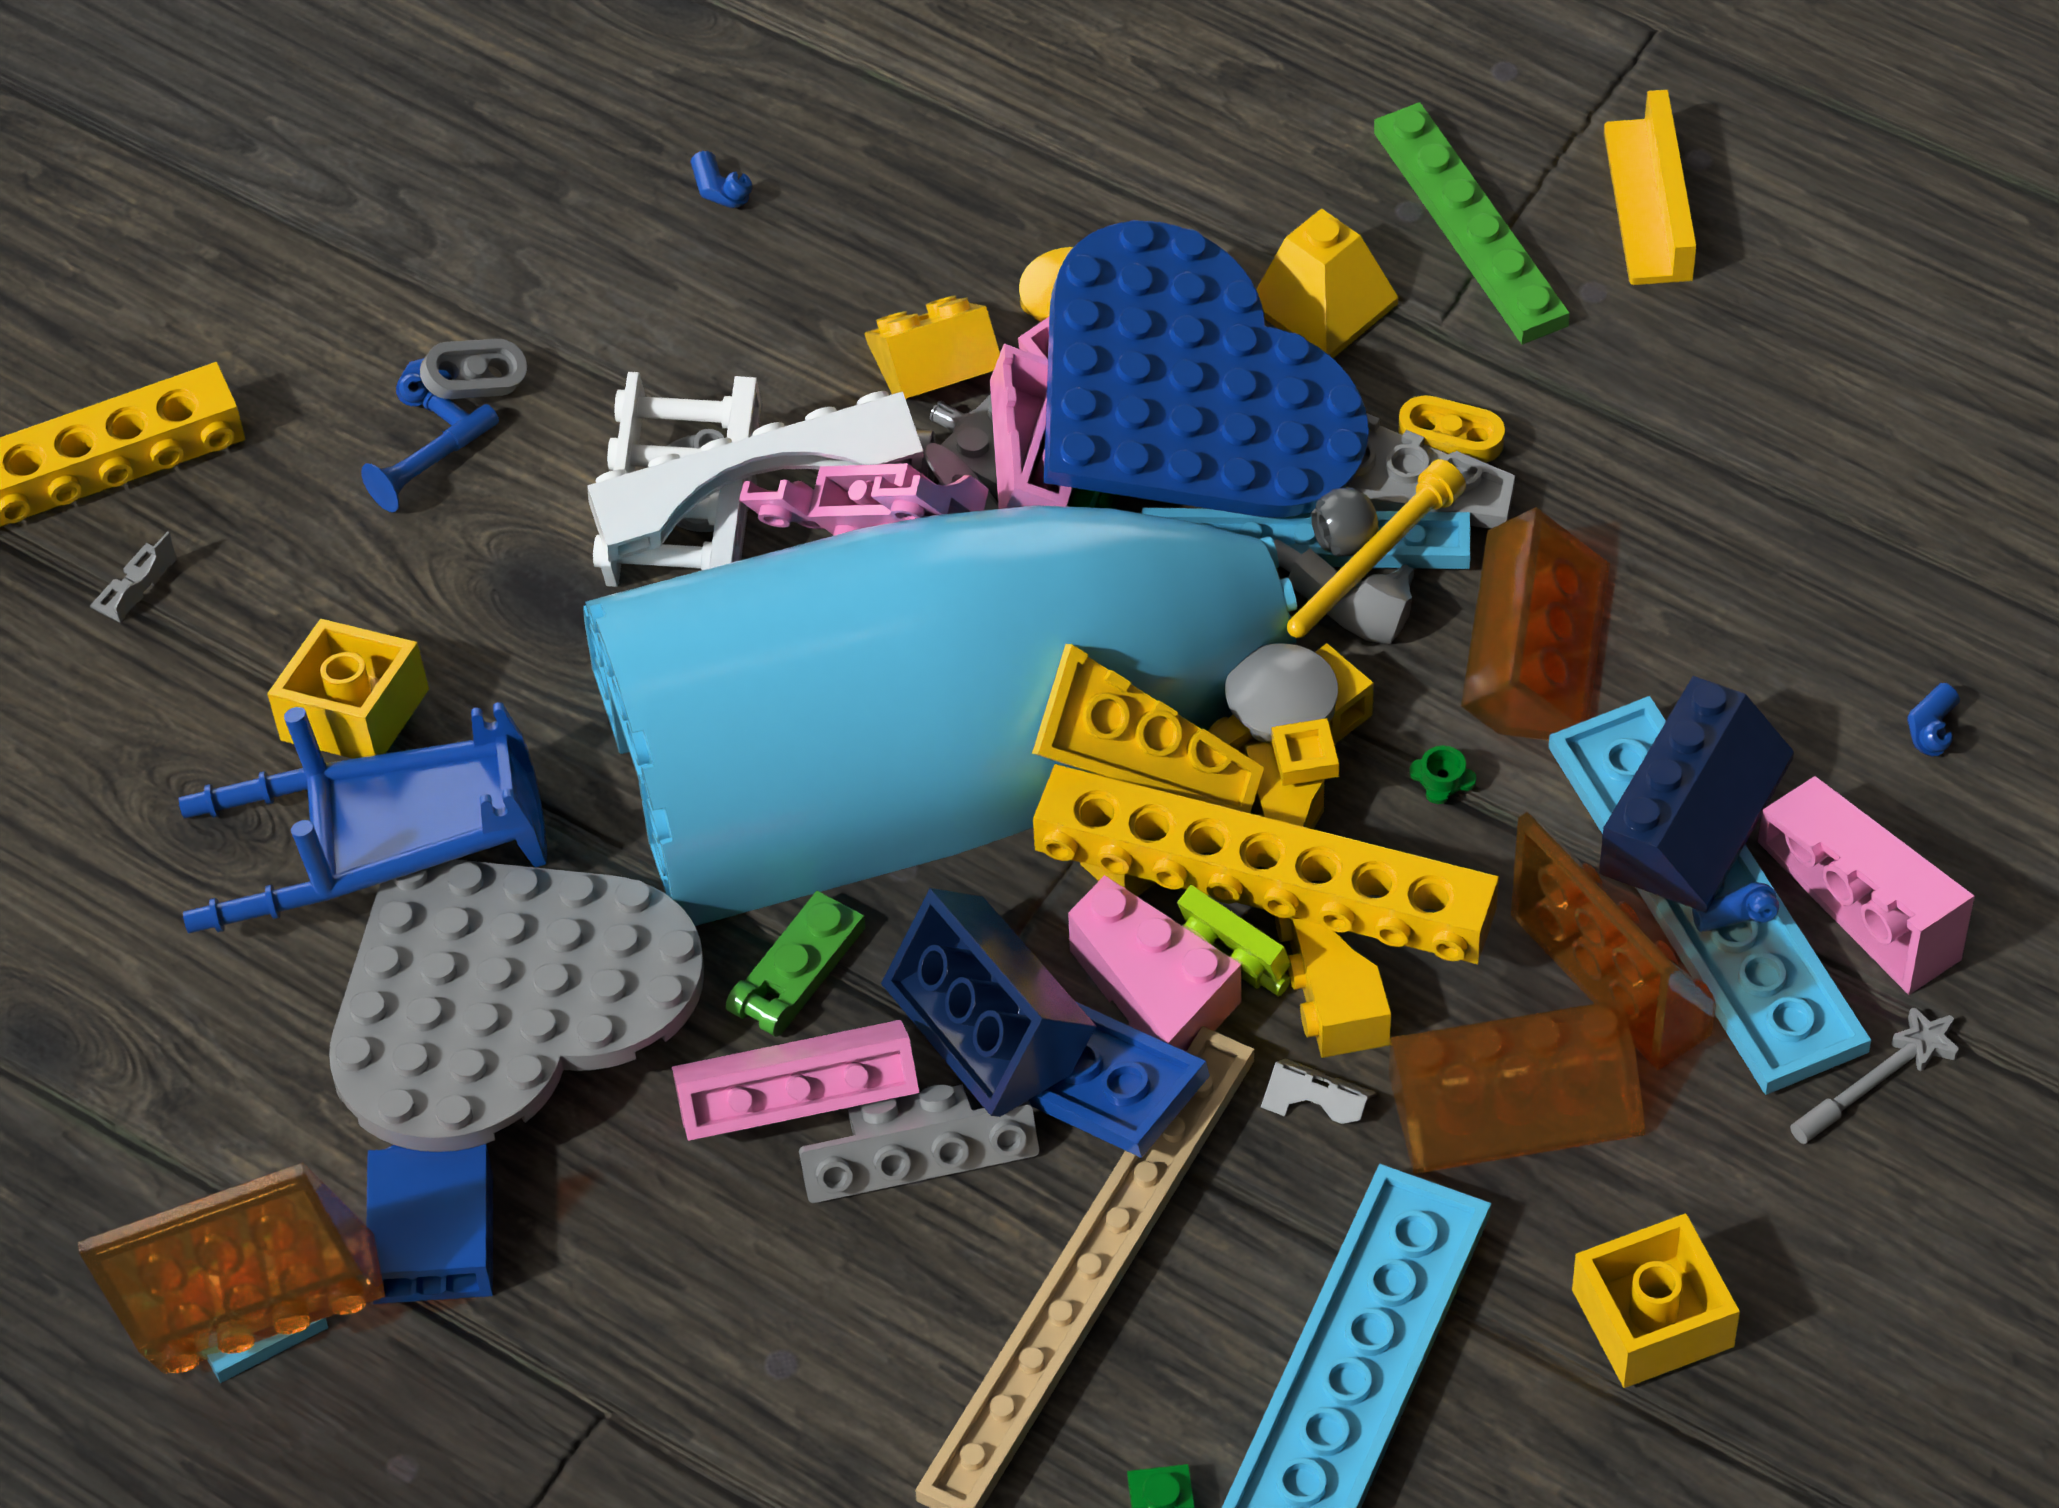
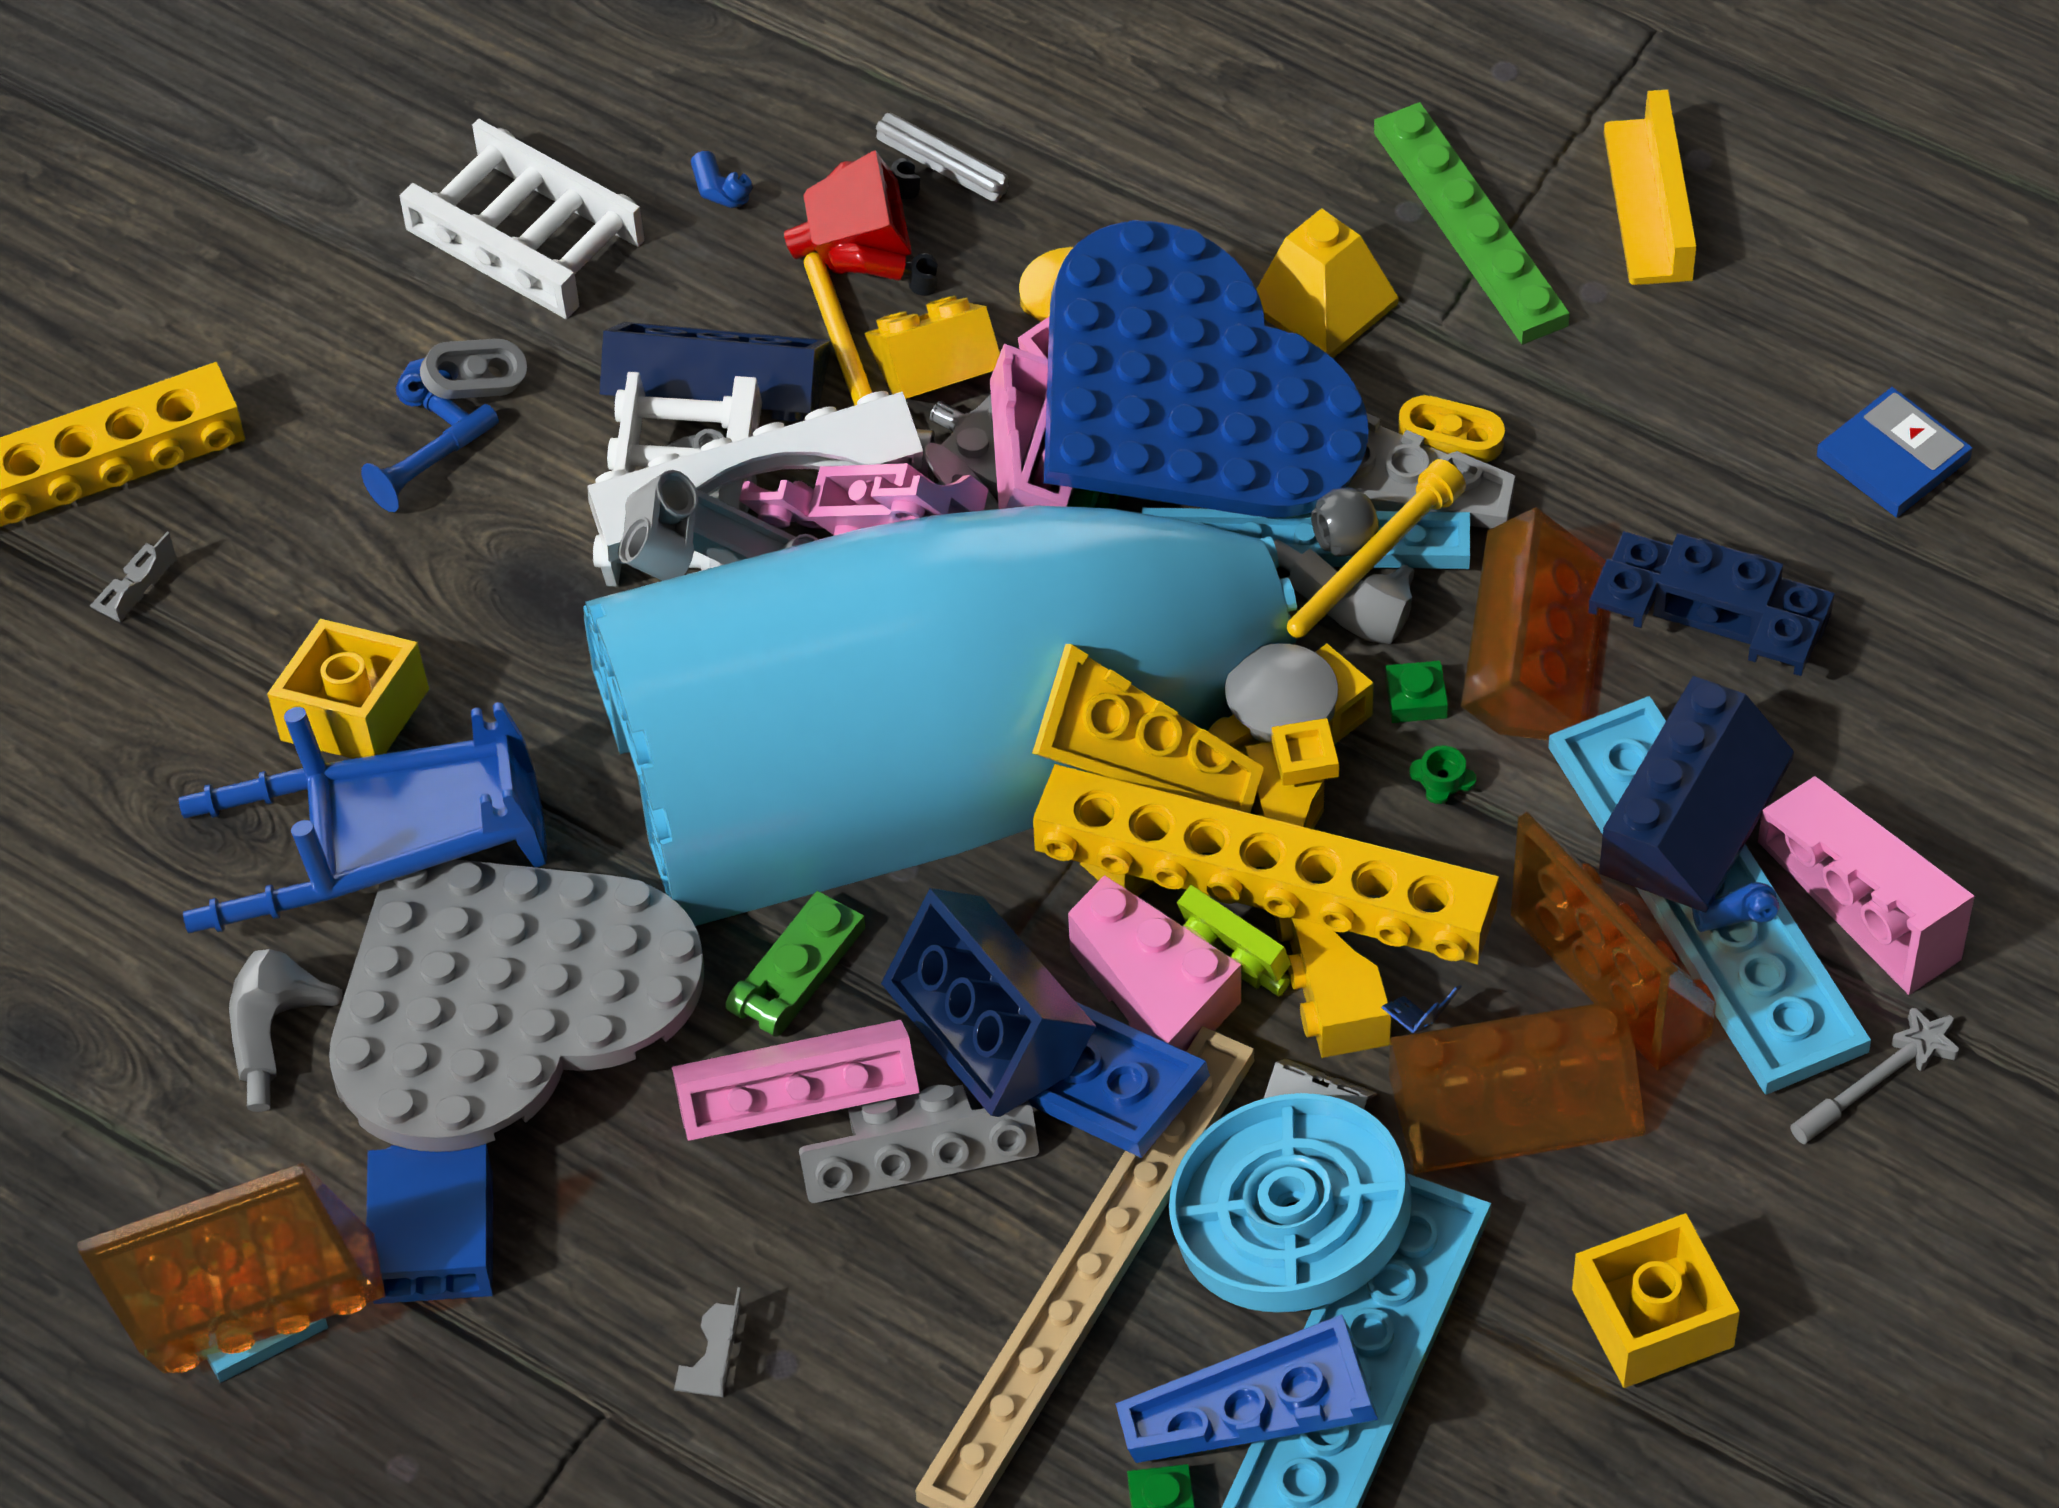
(262, 989): none -> light grey animal
(515, 259): none -> white fence
(674, 519): none -> light grey piece
(705, 362): none -> dark blue slope
(710, 1372): none -> light grey piece
(837, 327): none -> yellow piece
(861, 223): none -> torso
(942, 157): none -> light grey axle
(1263, 1394): none -> blue wing
(1278, 1152): none -> medium azure piece
(1414, 1015): none -> blue piece
(1416, 691): none -> green plate
(1717, 593): none -> dark blue bracket
(1894, 452): none -> blue tile
(1926, 720): blue arm -> none

